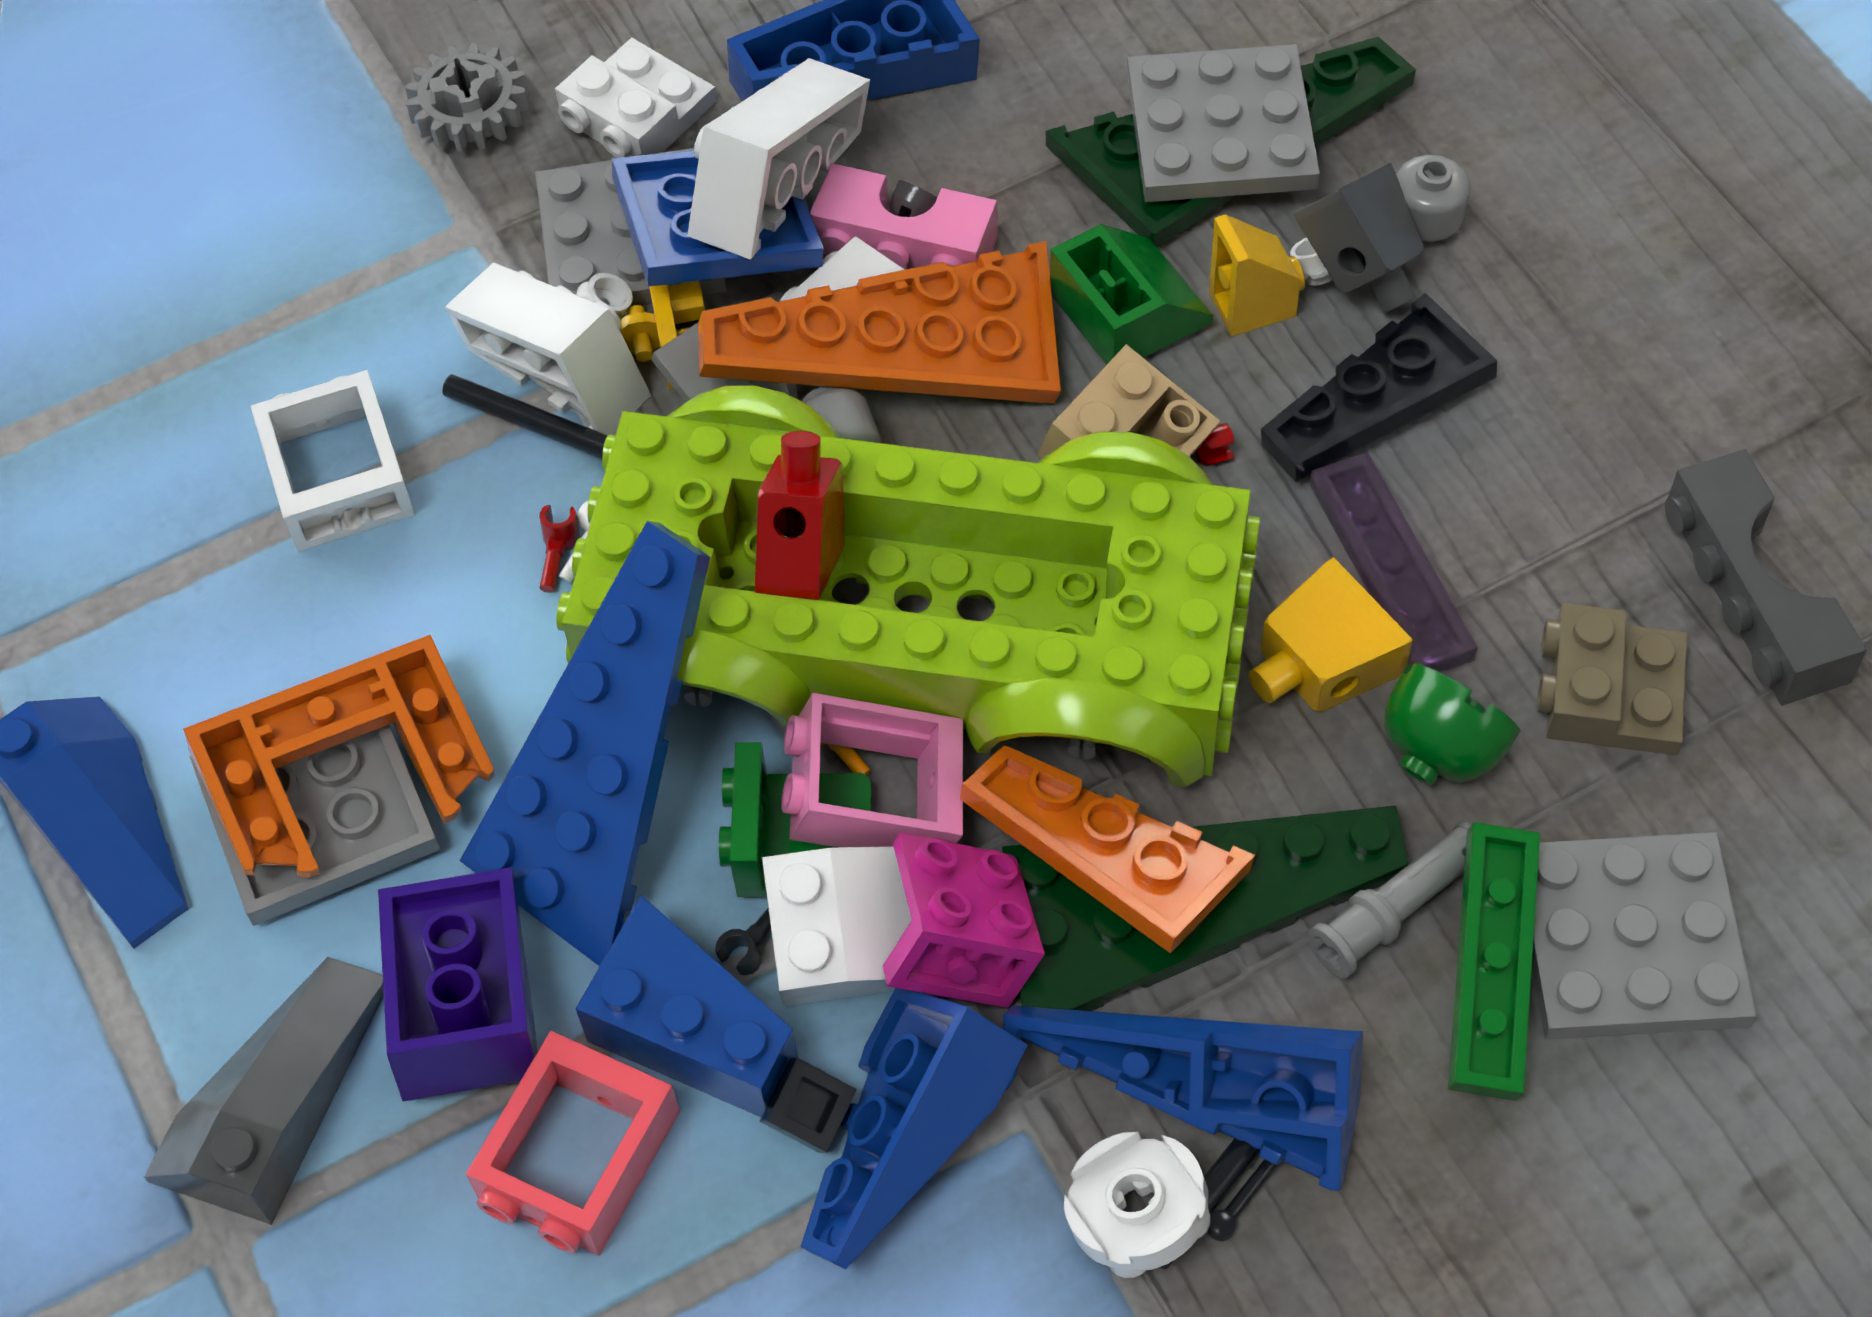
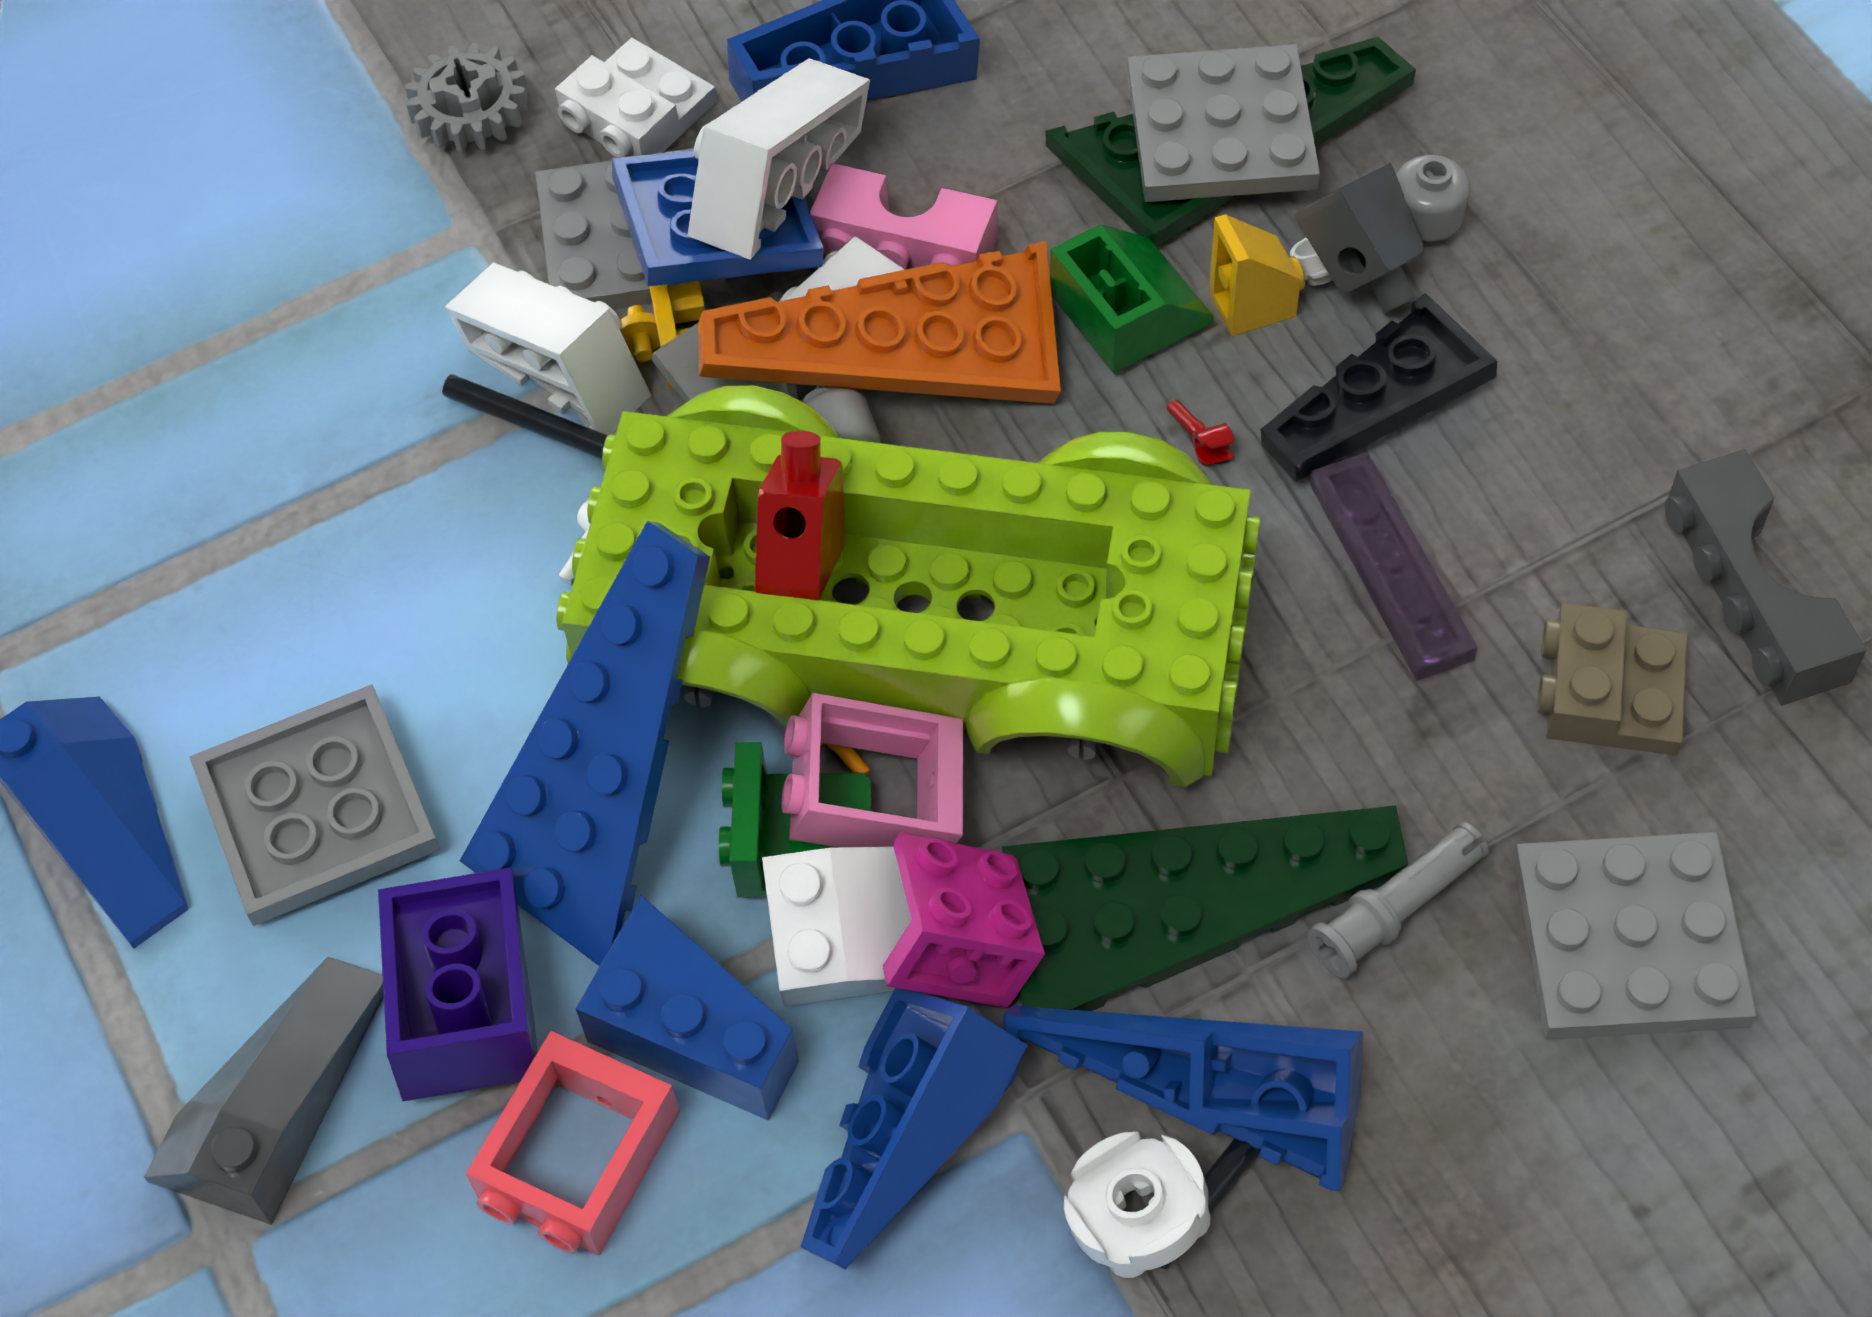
(246, 745): orange wedge -> none
(319, 512): white window -> none
(557, 539): red hand -> none
(608, 289): white plate -> none
(750, 938): black hand -> none
(808, 1105): black plate -> none
(910, 199): dark grey hinge -> none
(1132, 864): orange wing -> none
(1135, 399): tan slope -> none
(1223, 1221): black hinge -> none
(1329, 642): yellow torso -> none
(1444, 728): green cylinder -> none
(1494, 962): green plate -> none

